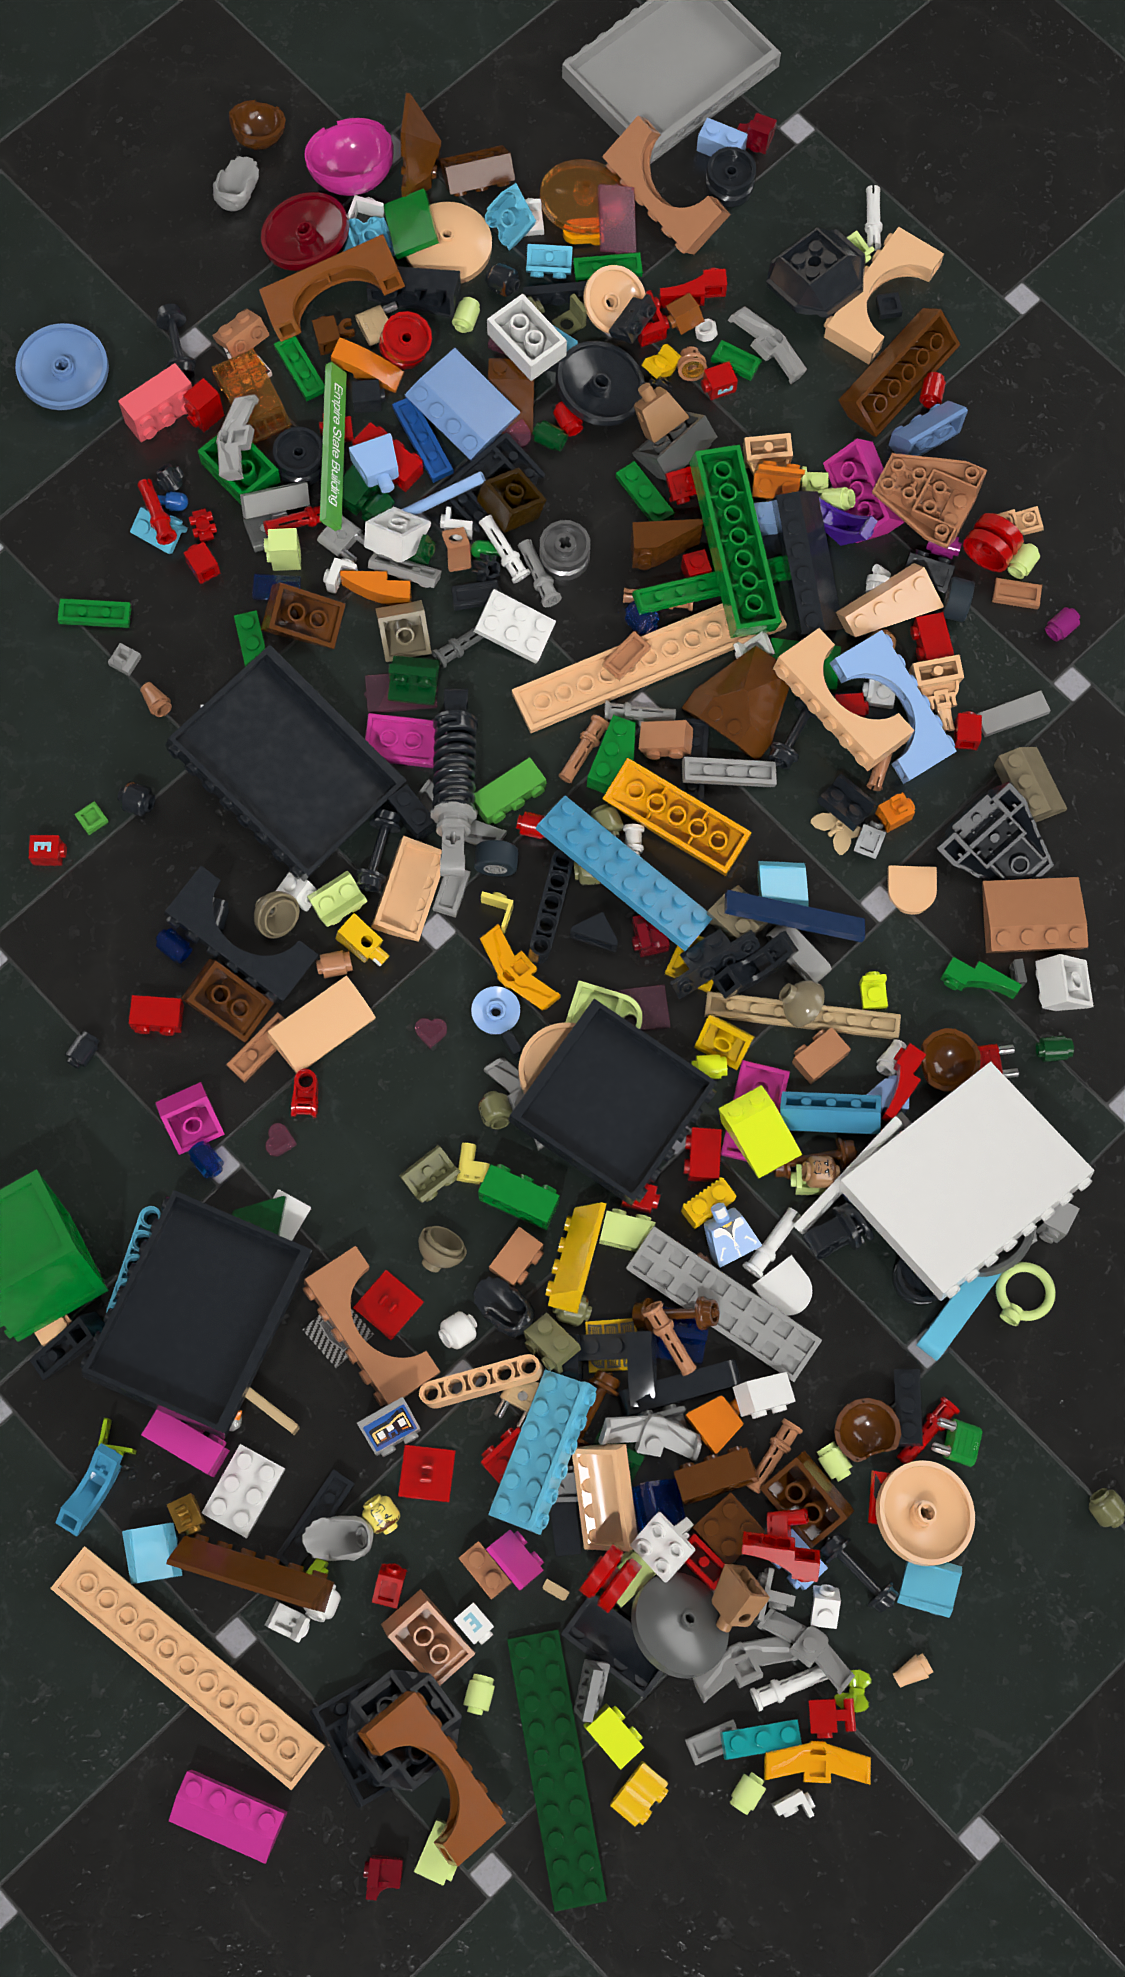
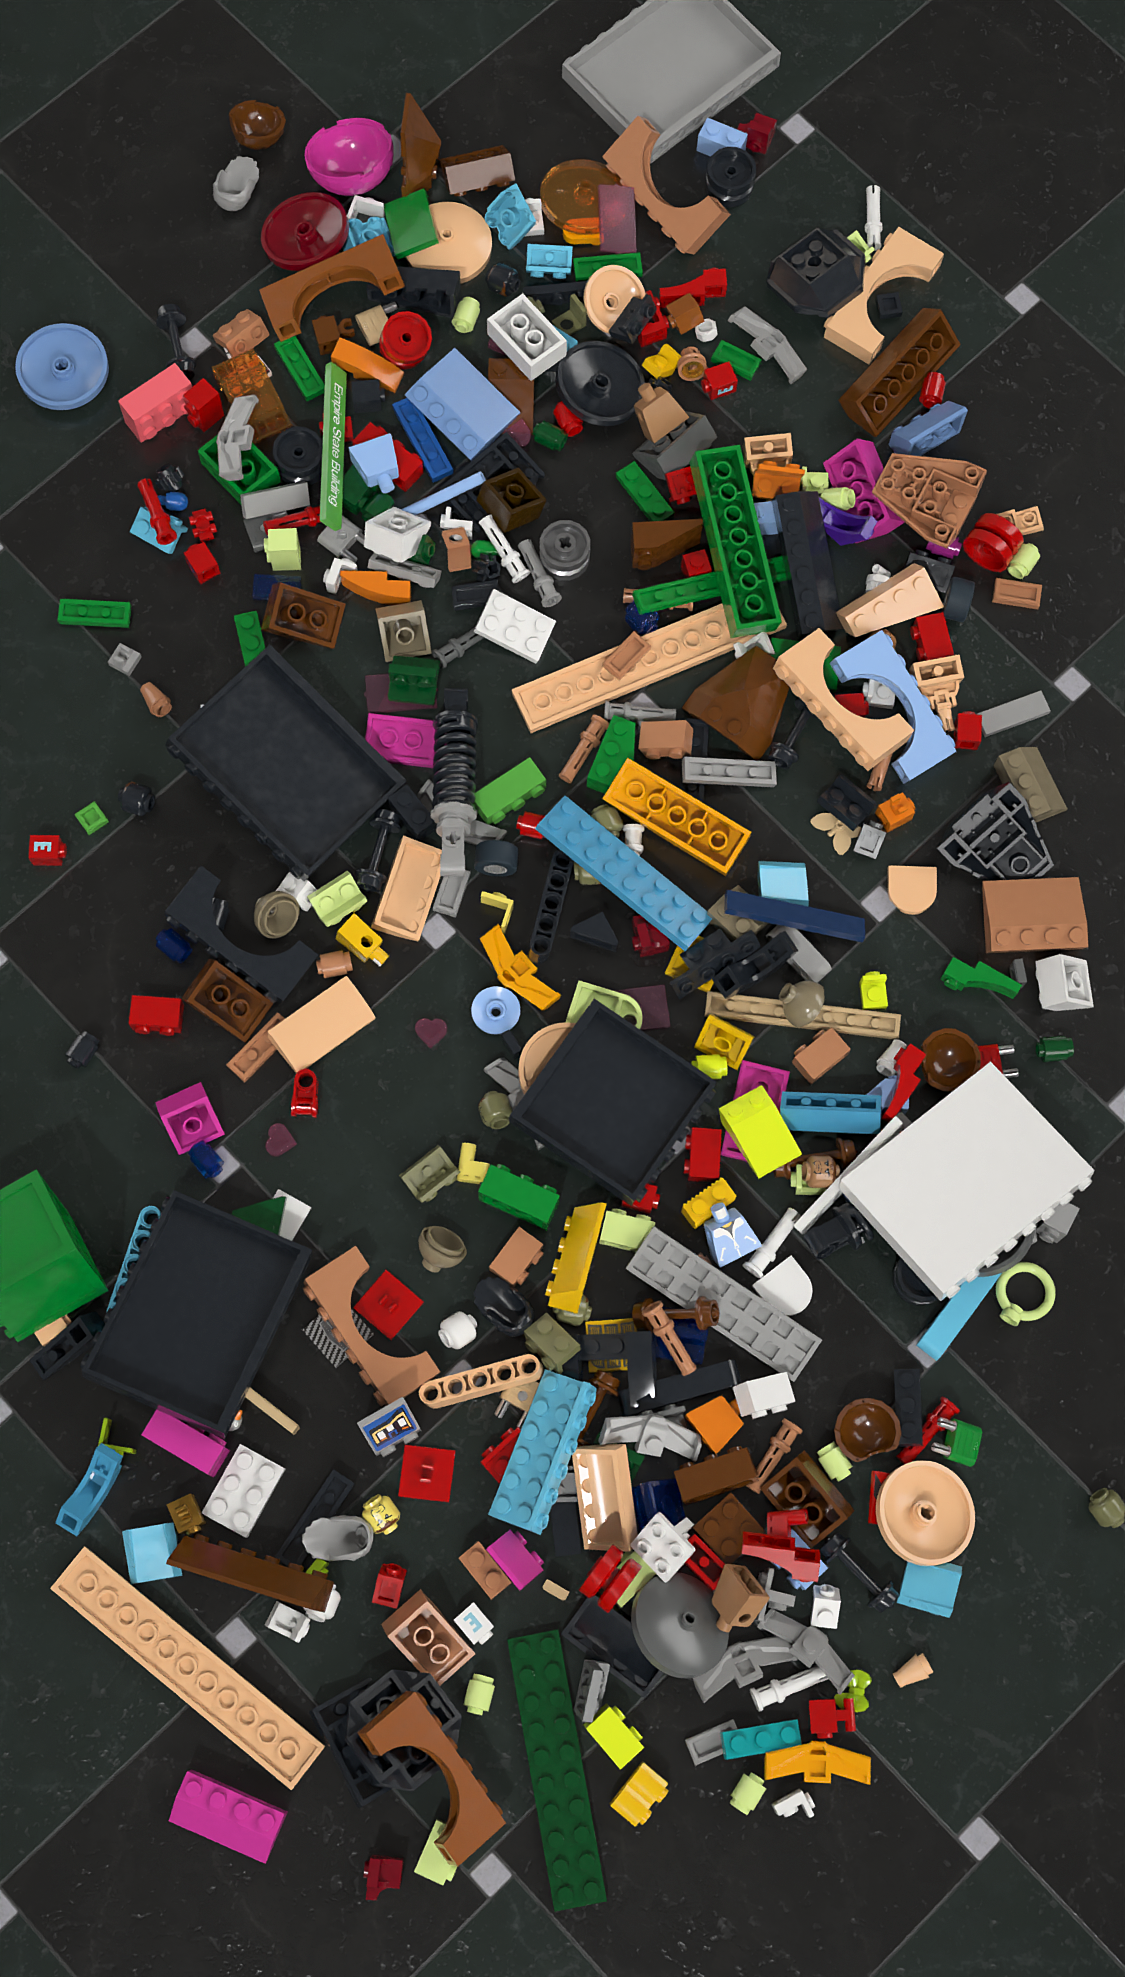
(1063, 624): magenta brick -> none

